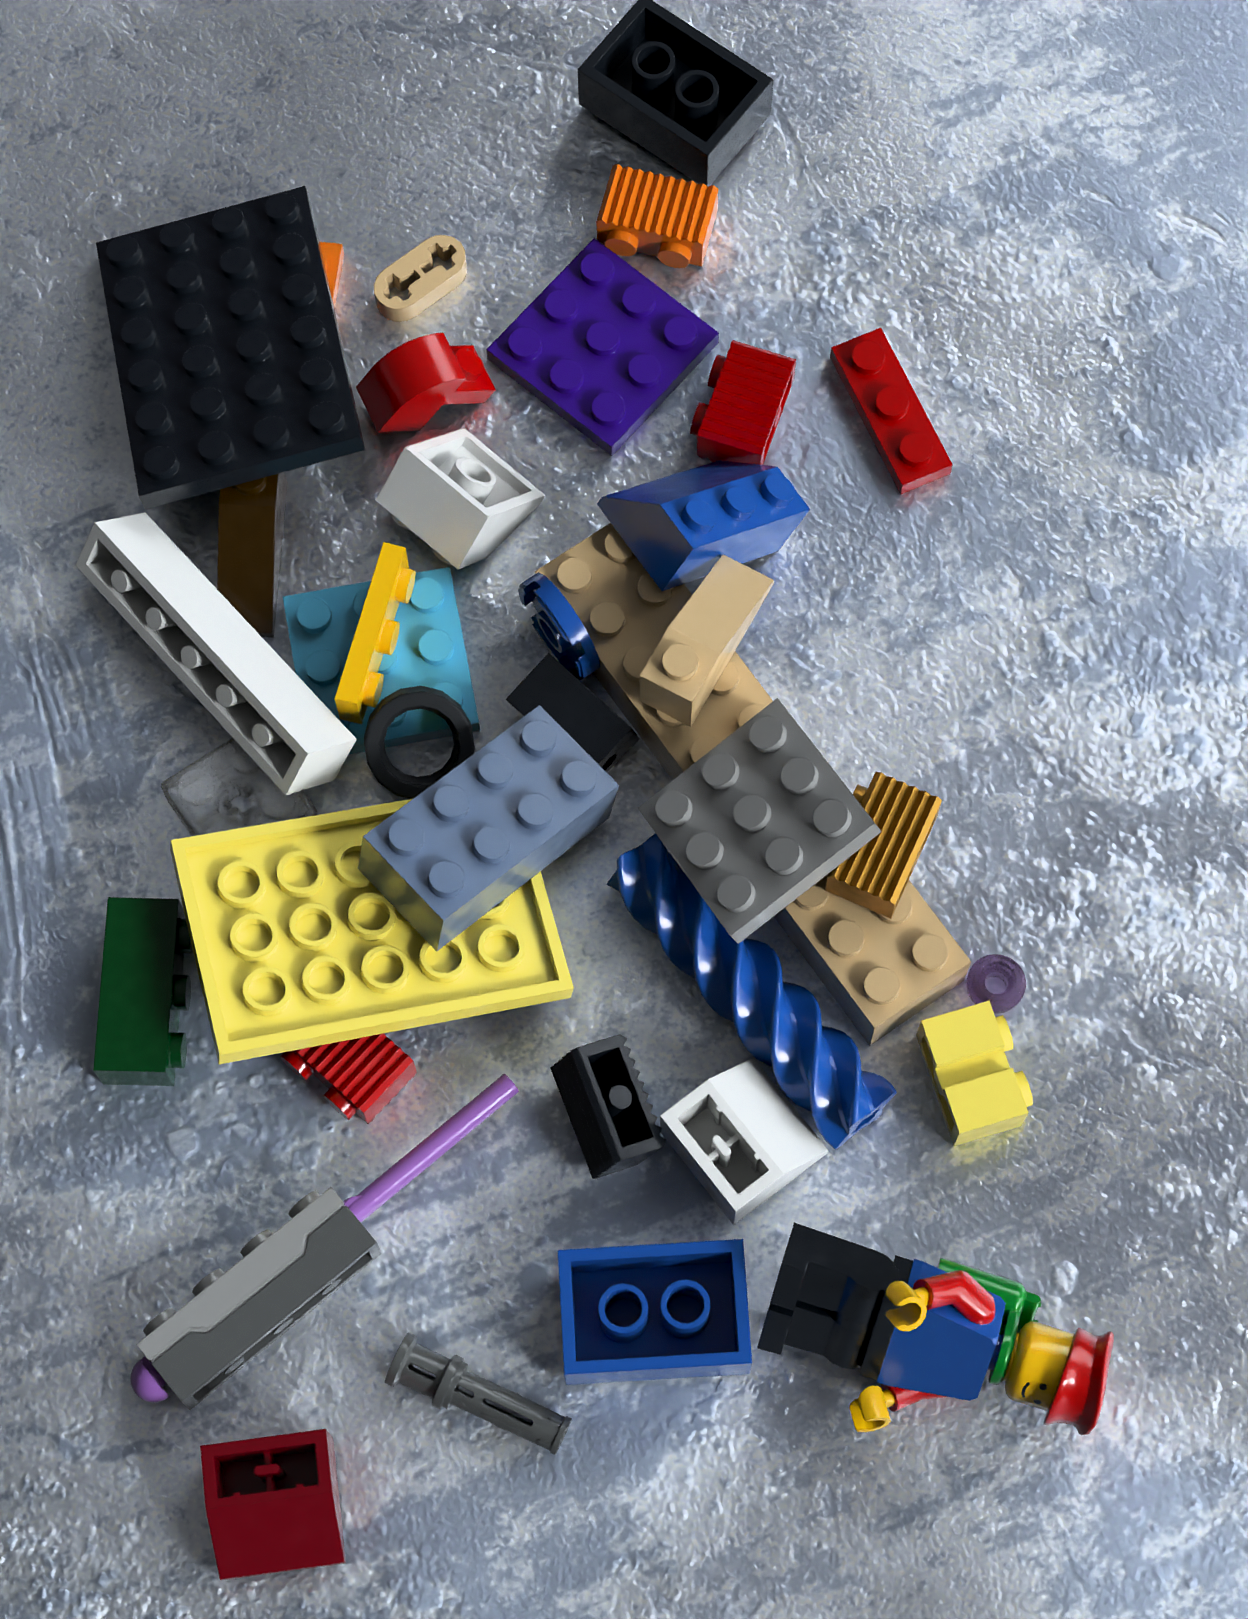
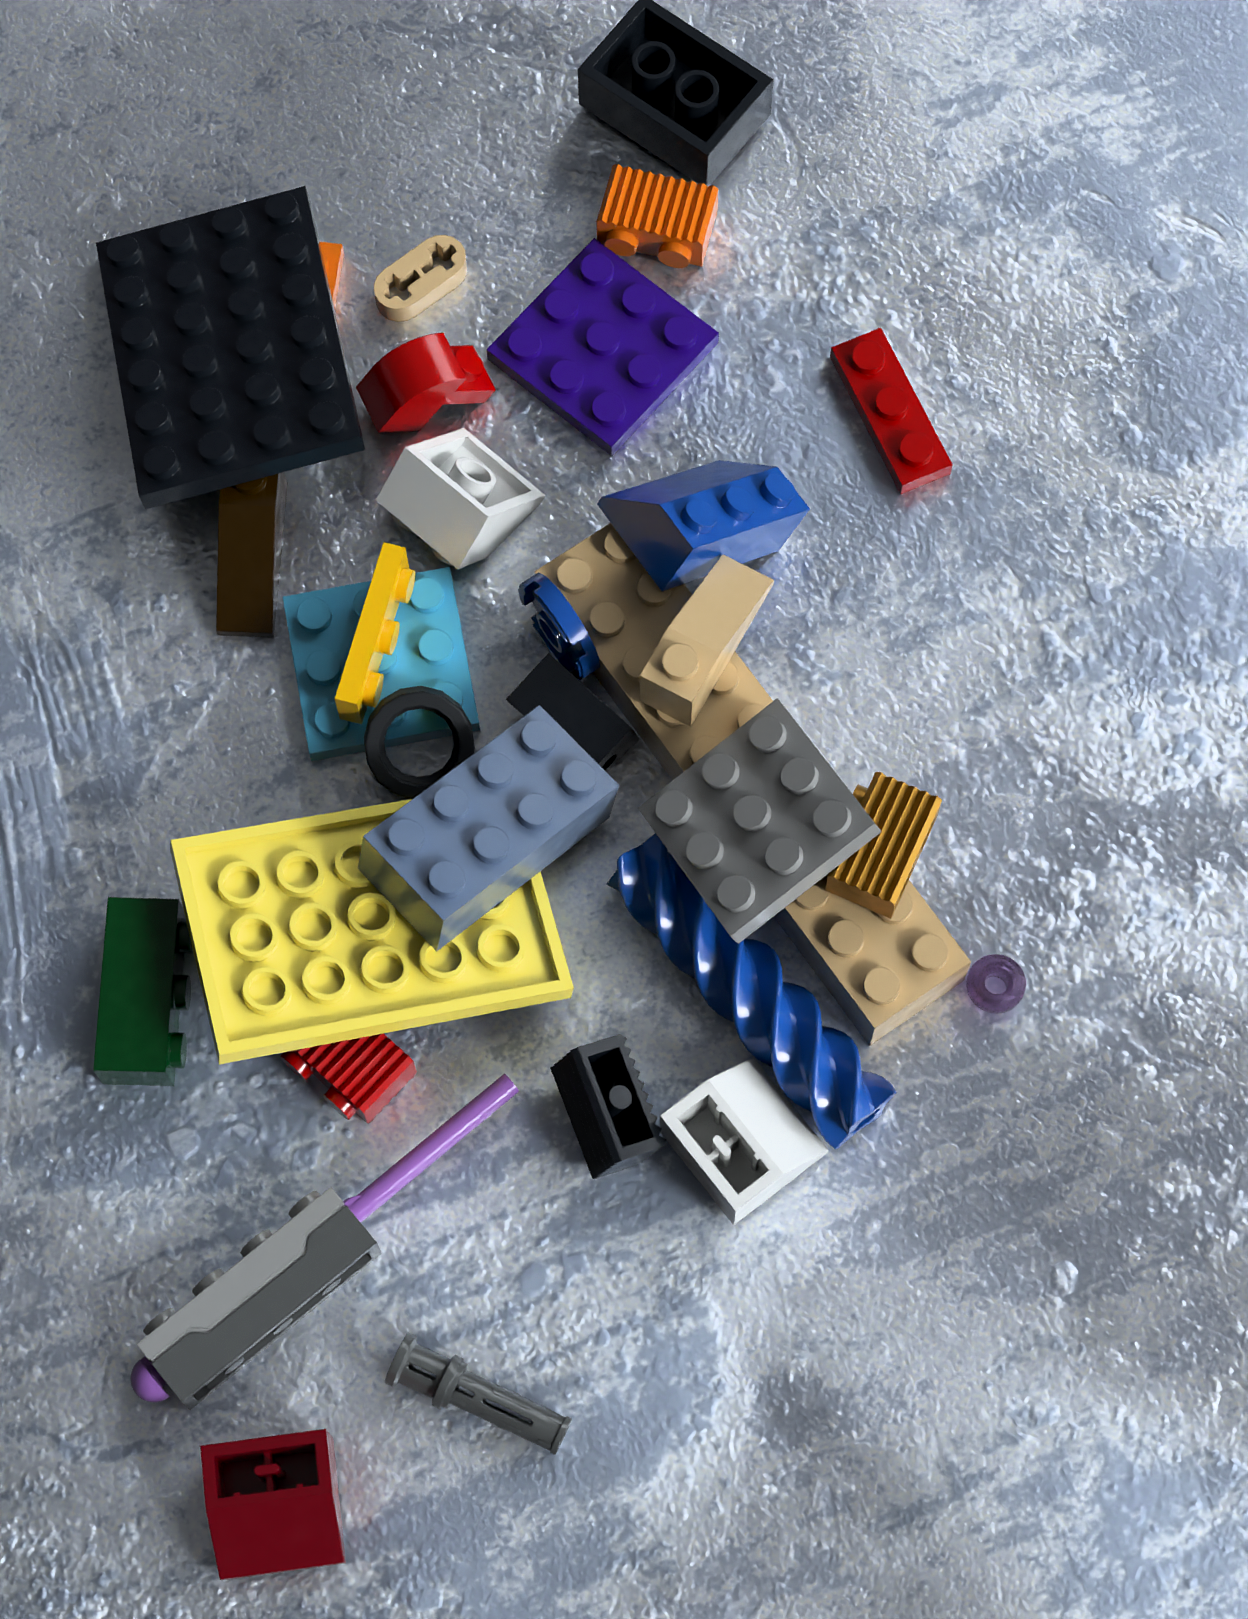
(205, 790): clear brick -> none
(215, 653): white brick -> none
(654, 1312): blue brick -> none
(744, 405): red brick -> none
(929, 1332): piece -> none
(972, 1072): light yellow brick -> none

